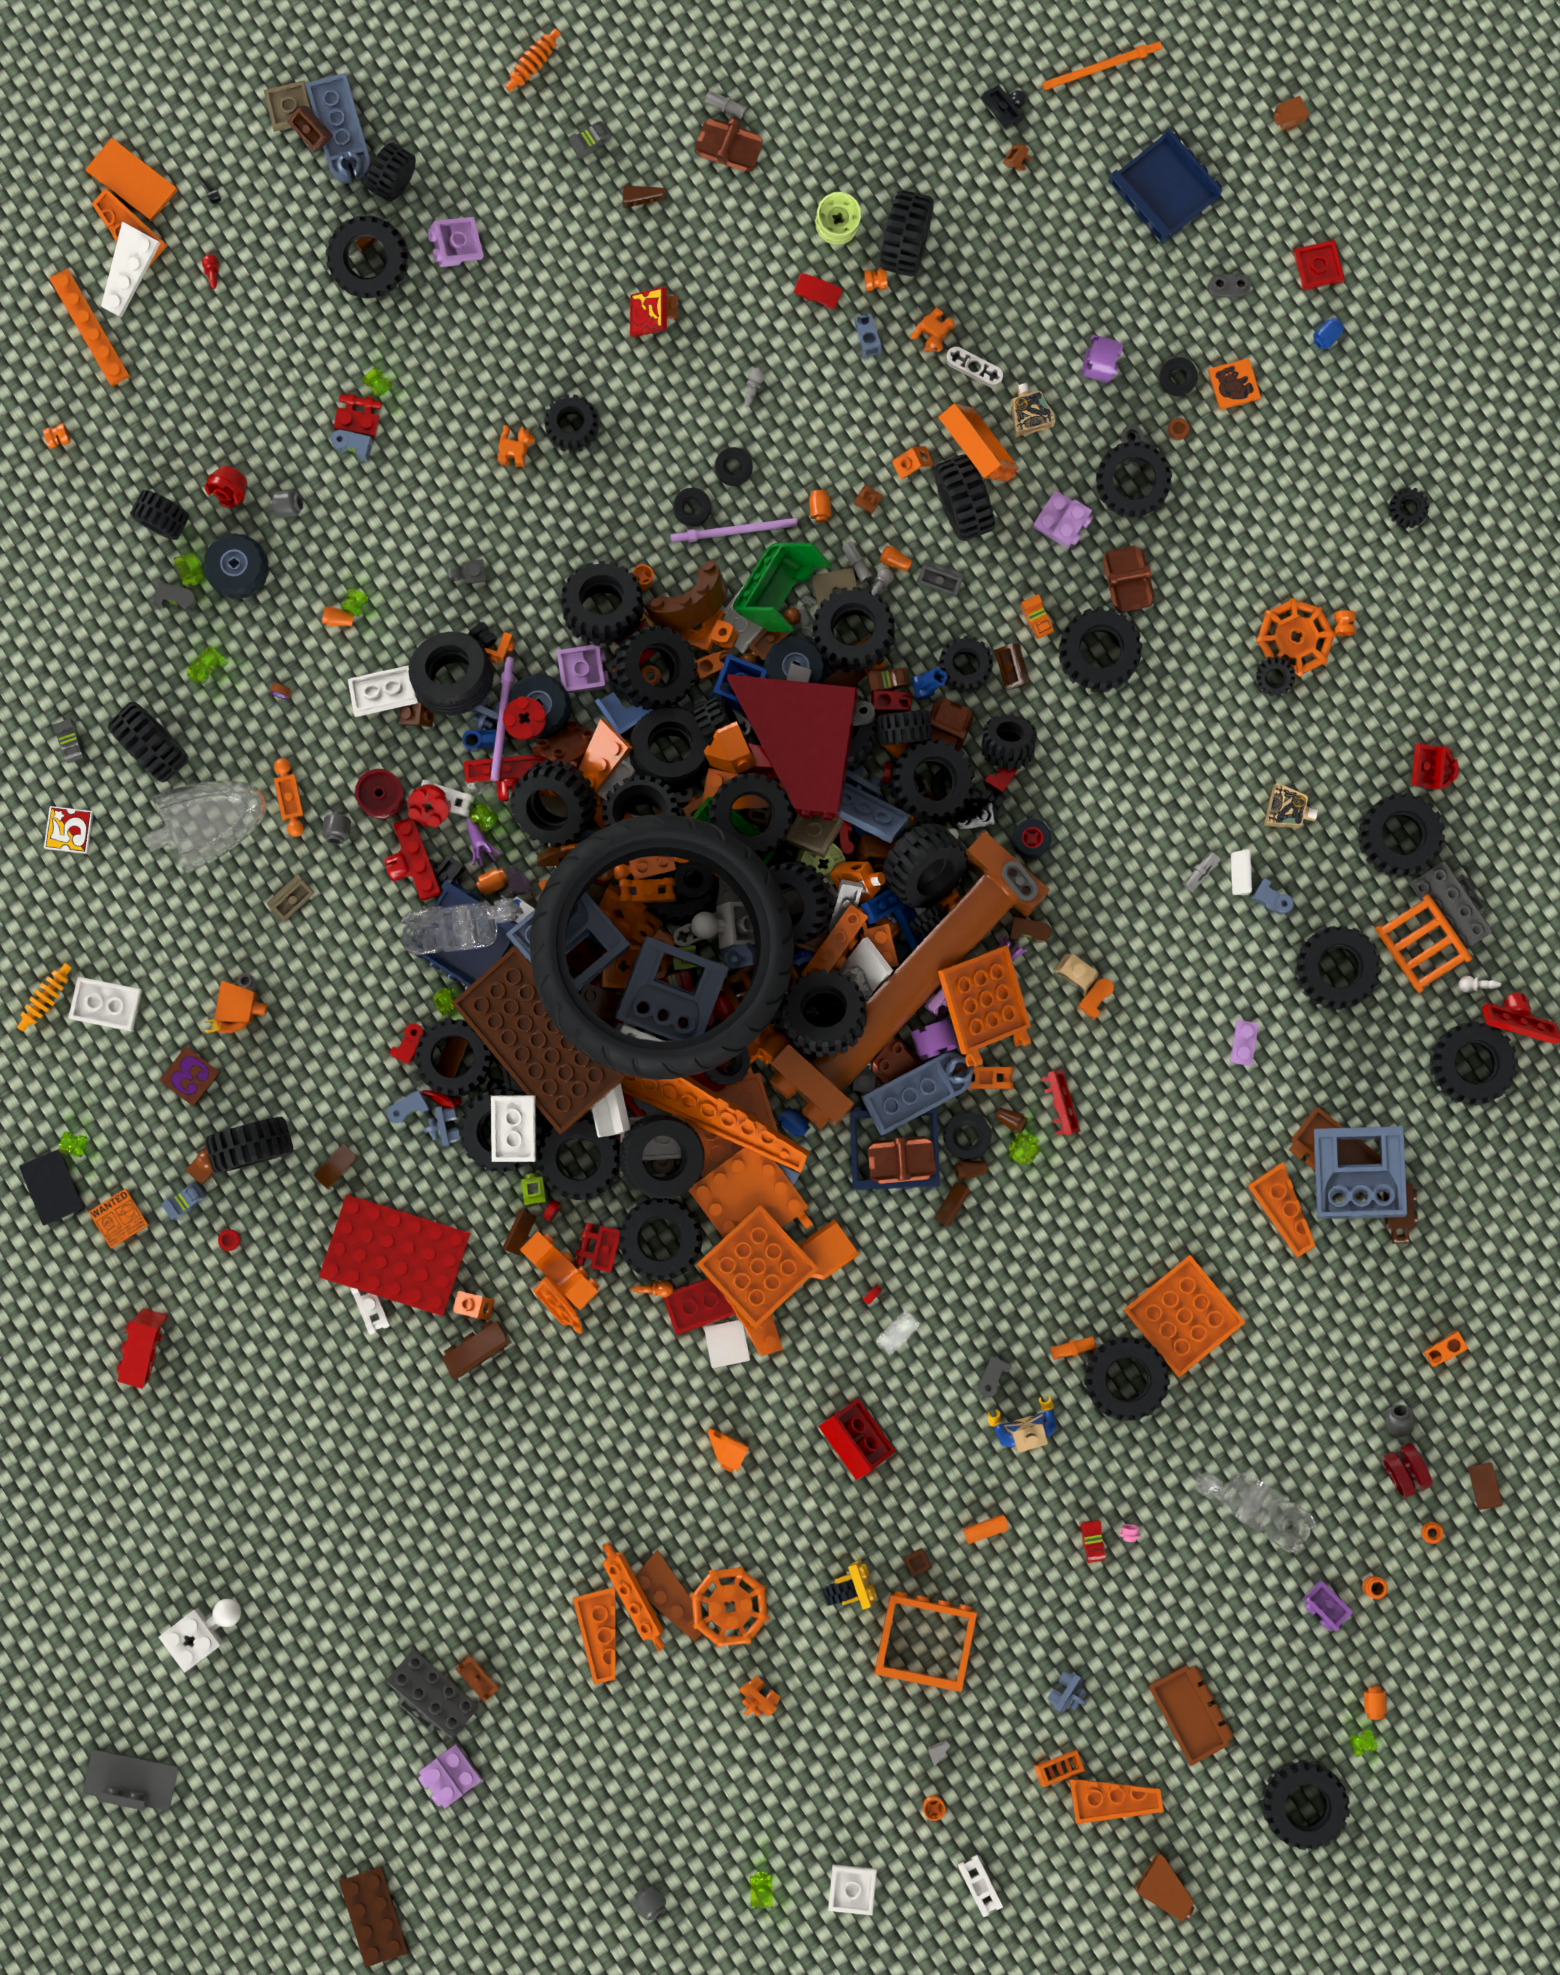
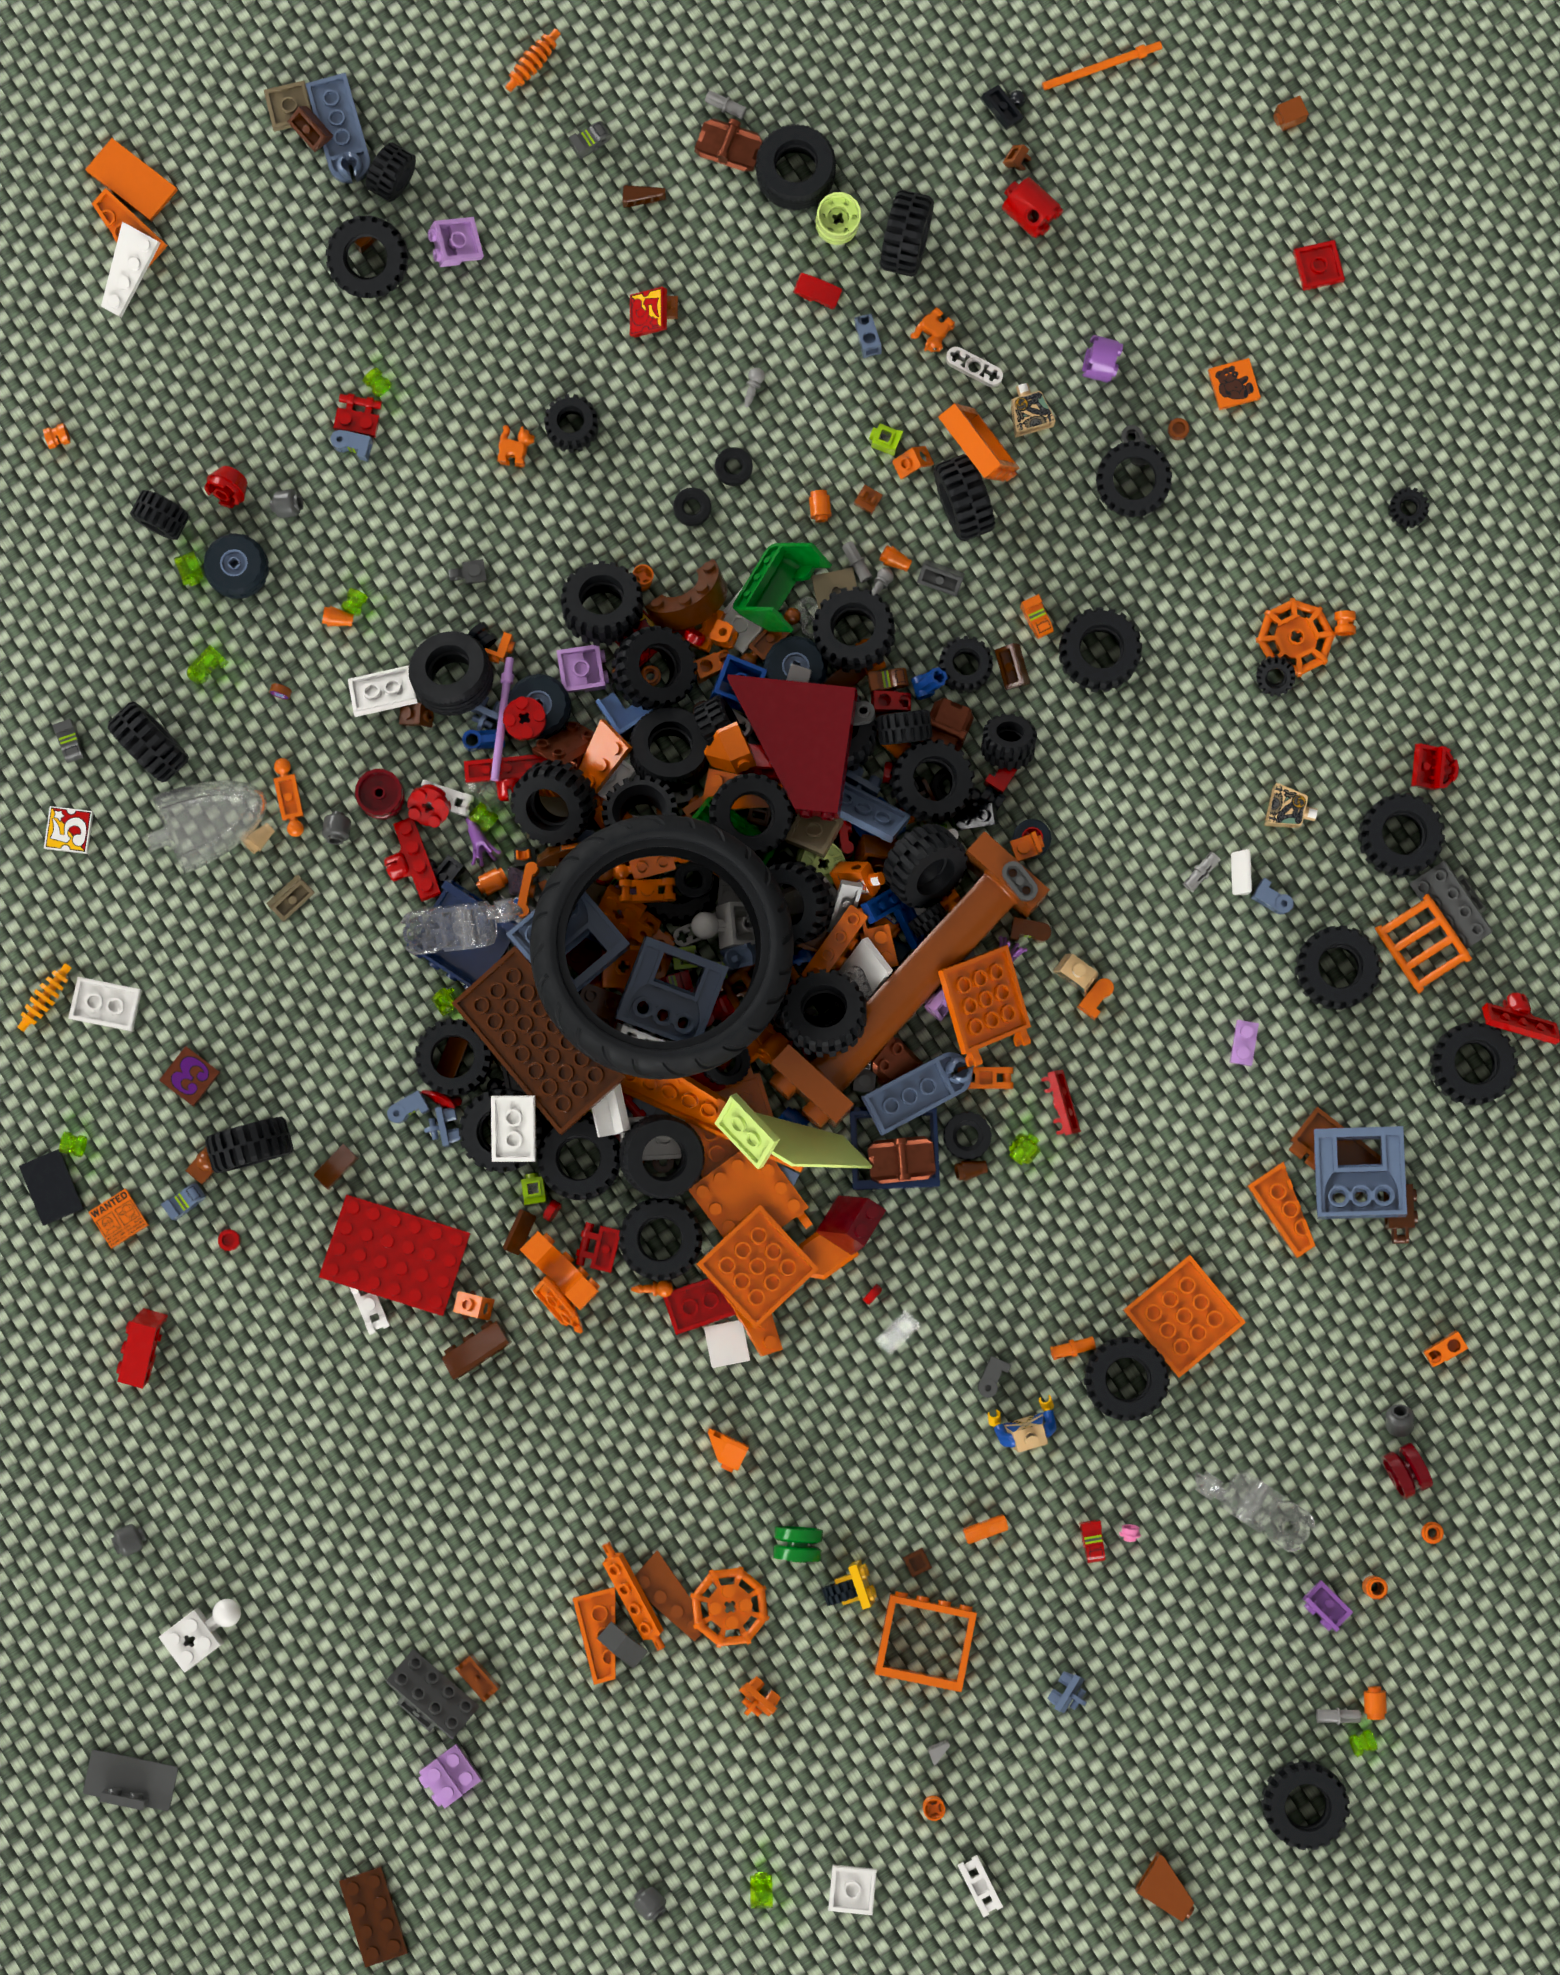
(89, 327): orange plate -> none
(128, 1540): none -> dark grey head
(174, 595): dark grey leg -> none
(210, 265): red bar -> none
(213, 195): black hand -> none
(236, 1006): orange torso -> none
(258, 838): none -> tan cone
(406, 1051): red leg -> none
(523, 856): none -> pearl dark grey piece
(527, 889): none -> orange plate
(622, 1645): none -> dark grey slope
(692, 535): lavender bar -> none
(694, 636): none -> red tile
(791, 1142): none -> yellowish green piece
(795, 140): none -> black tyre
(797, 1544): none -> green wheel
(851, 1222): none -> dark red slope
(857, 1439): red slope -> none
(875, 279): orange wheel -> none
(885, 439): none -> lime window
(935, 1039): medium lavender brick -> none
(952, 1204): reddish brown slope -> none
(1013, 1120): reddish brown cone -> none
(1027, 846): none -> orange bracket
(1031, 207): none -> red cylinder
(1041, 1775): orange slope -> none
(1063, 519): lavender plate -> none
(1107, 1801): orange wing -> none
(1128, 579): copper shield -> none
(1166, 186): dark blue panel -> none
(1178, 389): black tyre -> none
(1189, 1715): dark orange hinge -> none
(1230, 286): dark grey plate -> none
(1328, 333): blue brick -> none
(1338, 1716): none -> light grey axle
(1468, 984): white bar -> none
(1485, 1486): reddish brown slope -> none

